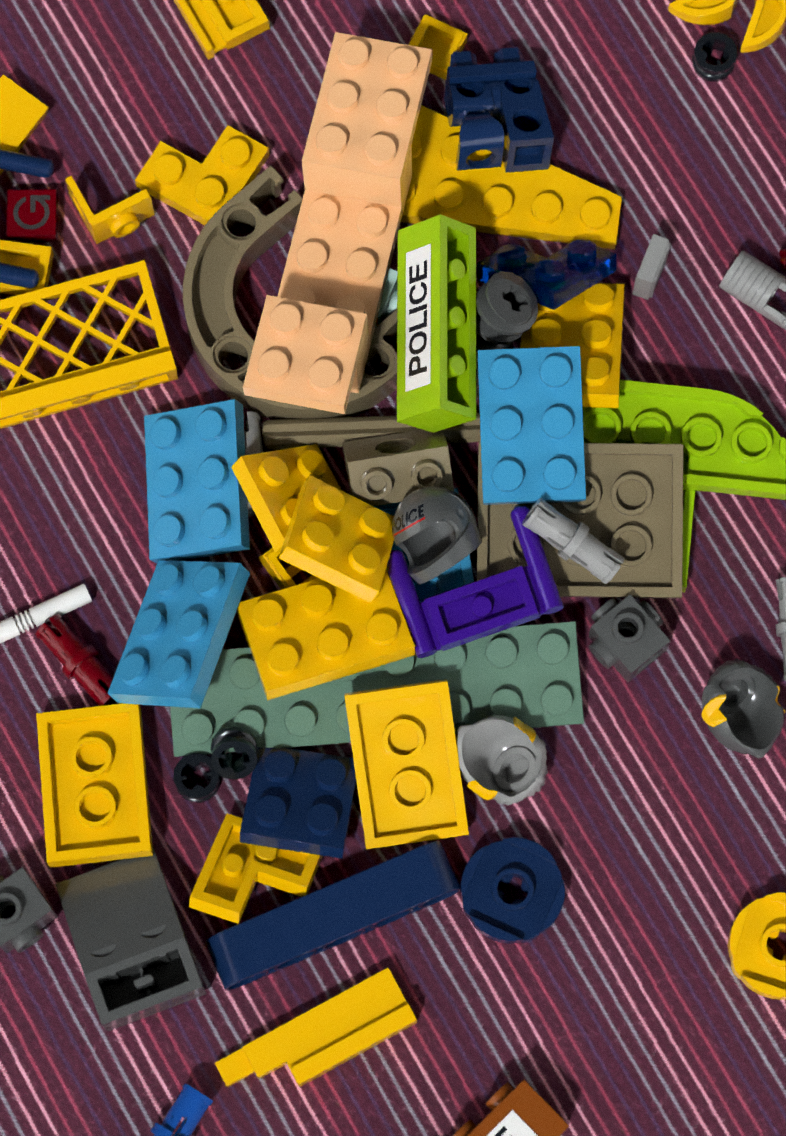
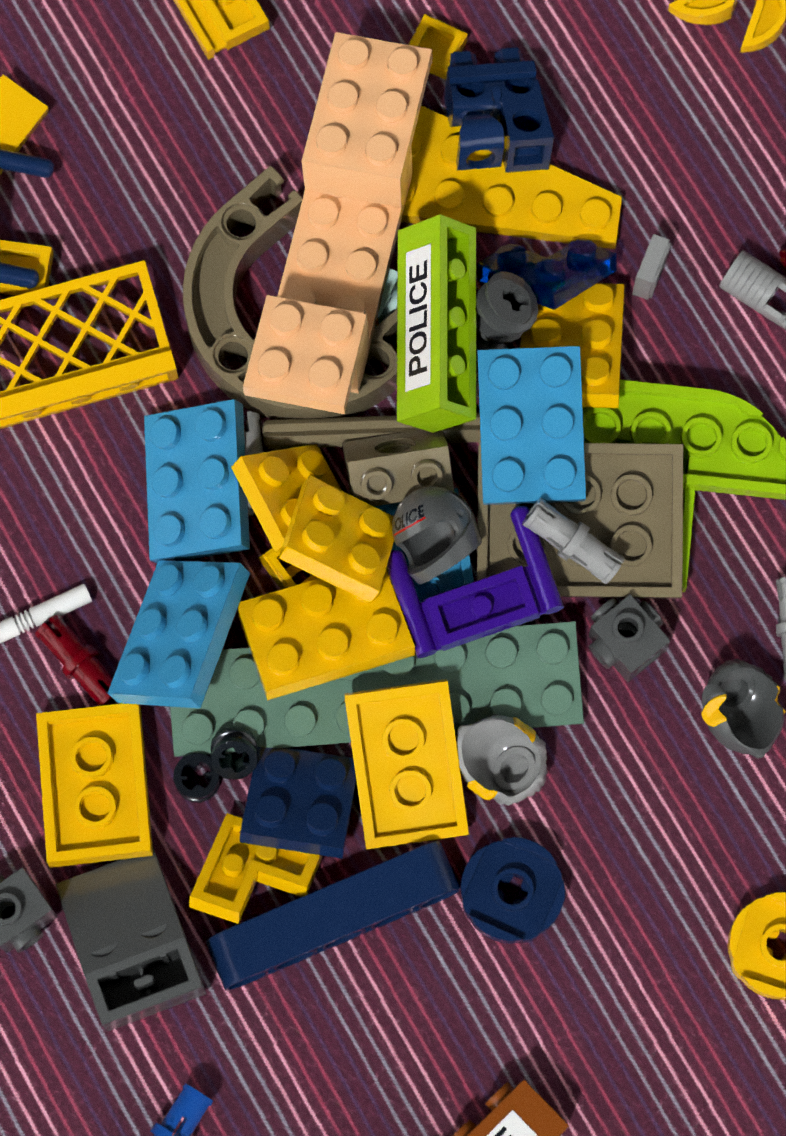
(32, 215): dark red tile -> none
(116, 220): yellow bracket -> none
(205, 187): yellow plate -> none
(326, 1033): yellow piece -> none
(716, 41): black bush -> none

